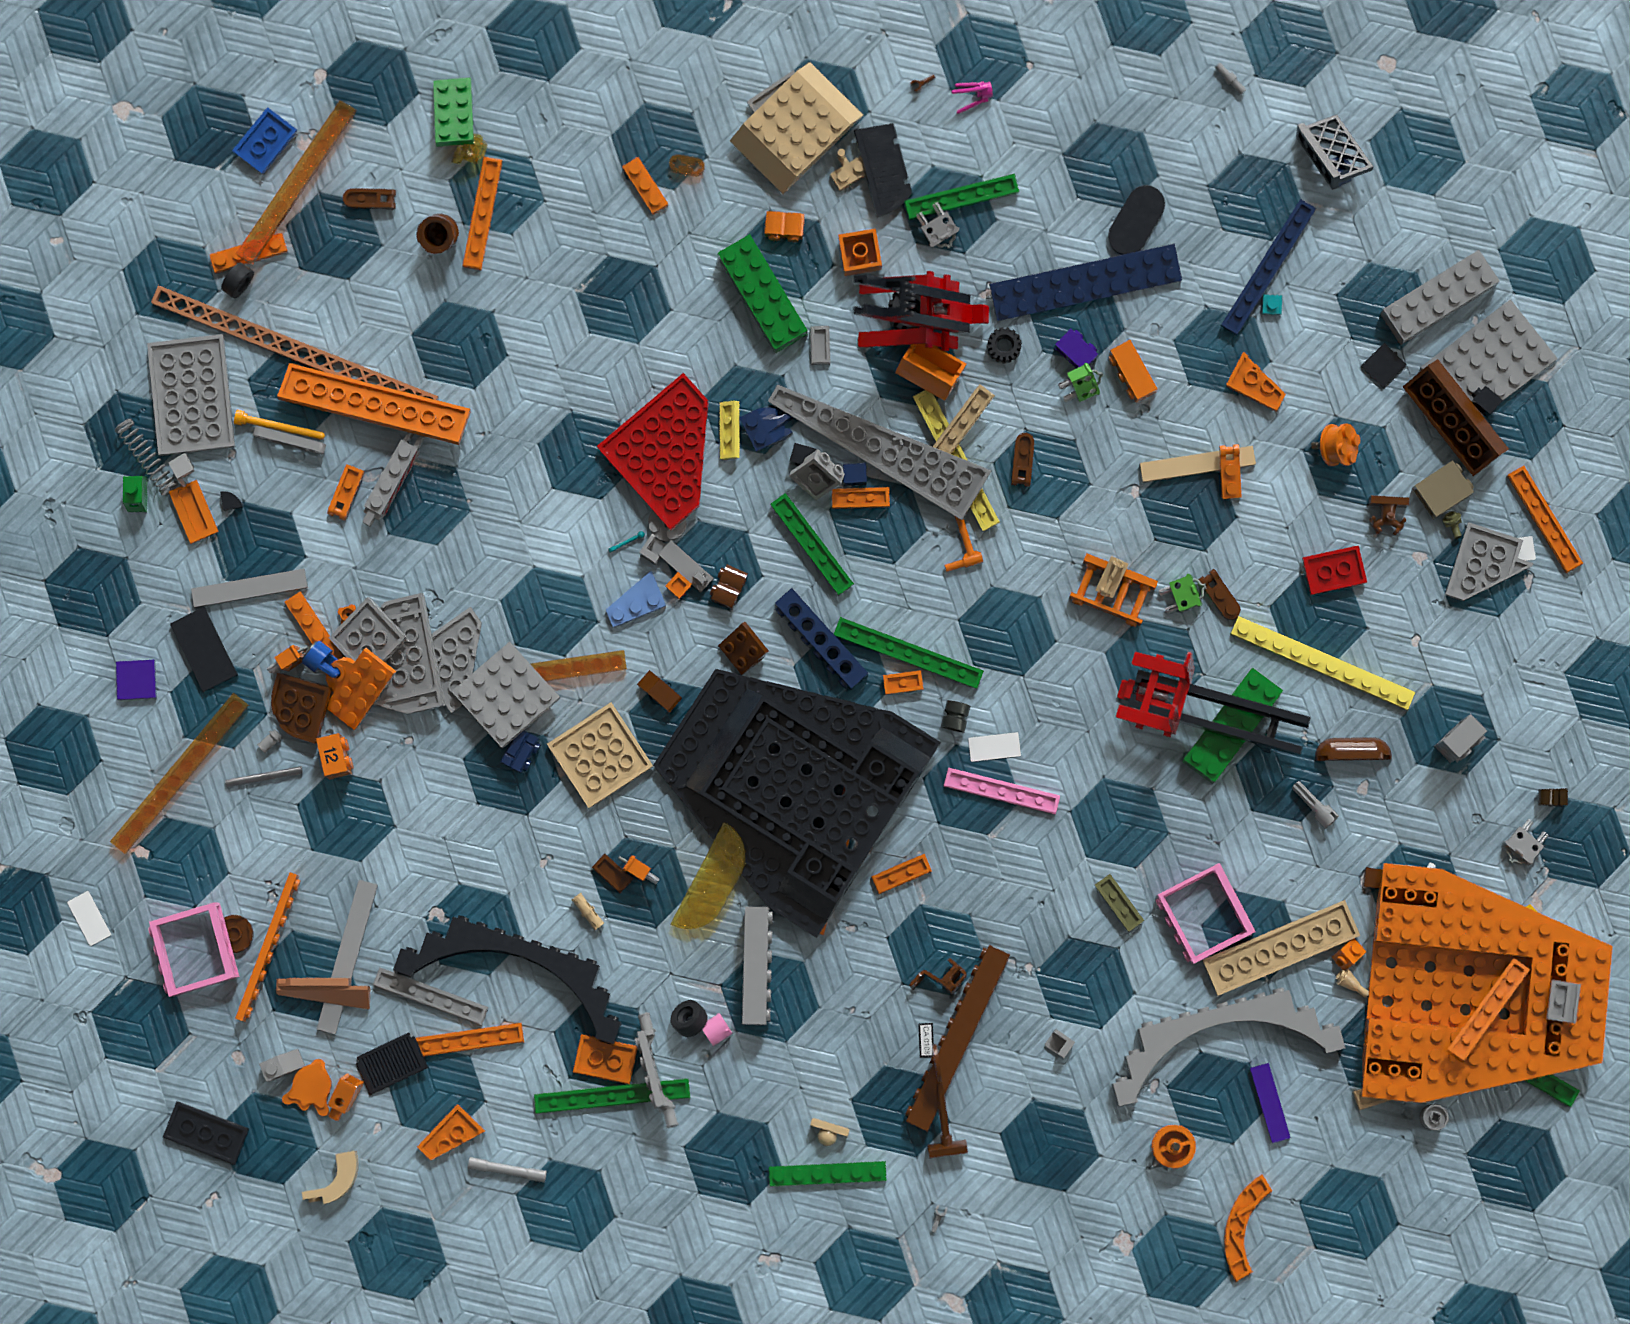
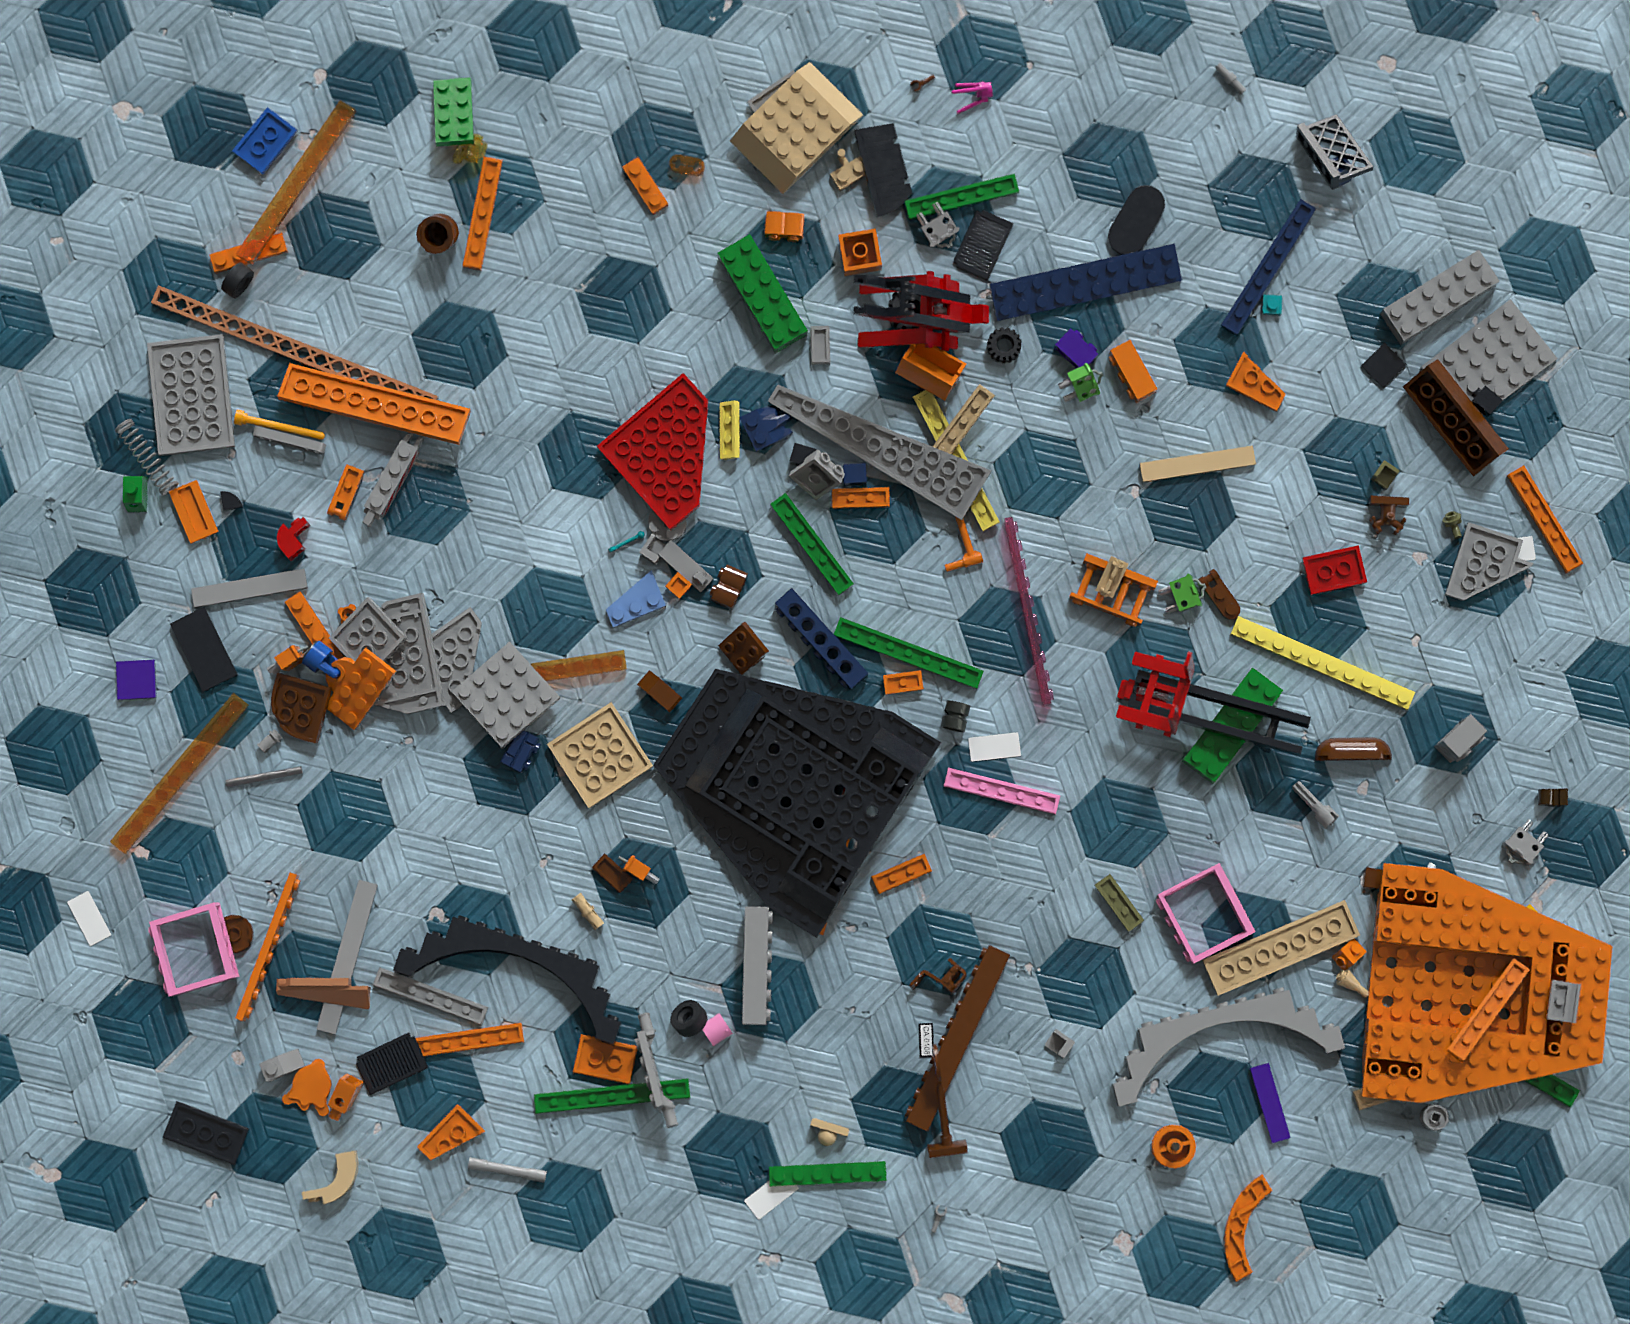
(182, 467): light grey panel -> none
(287, 538): none -> red brick
(334, 756): orange brick -> none
(369, 198): reddish brown plate -> none
(713, 881): clear yellow plate -> none
(768, 1197): none -> white sticker
(982, 244): none -> black window
(1023, 459): reddish brown plate -> none
(1030, 618): none -> clear pink plate
(1230, 472): orange plate -> none
(1338, 444): orange wheel -> none
(1385, 474): none -> olive panel
(1443, 489): dark tan brick -> none

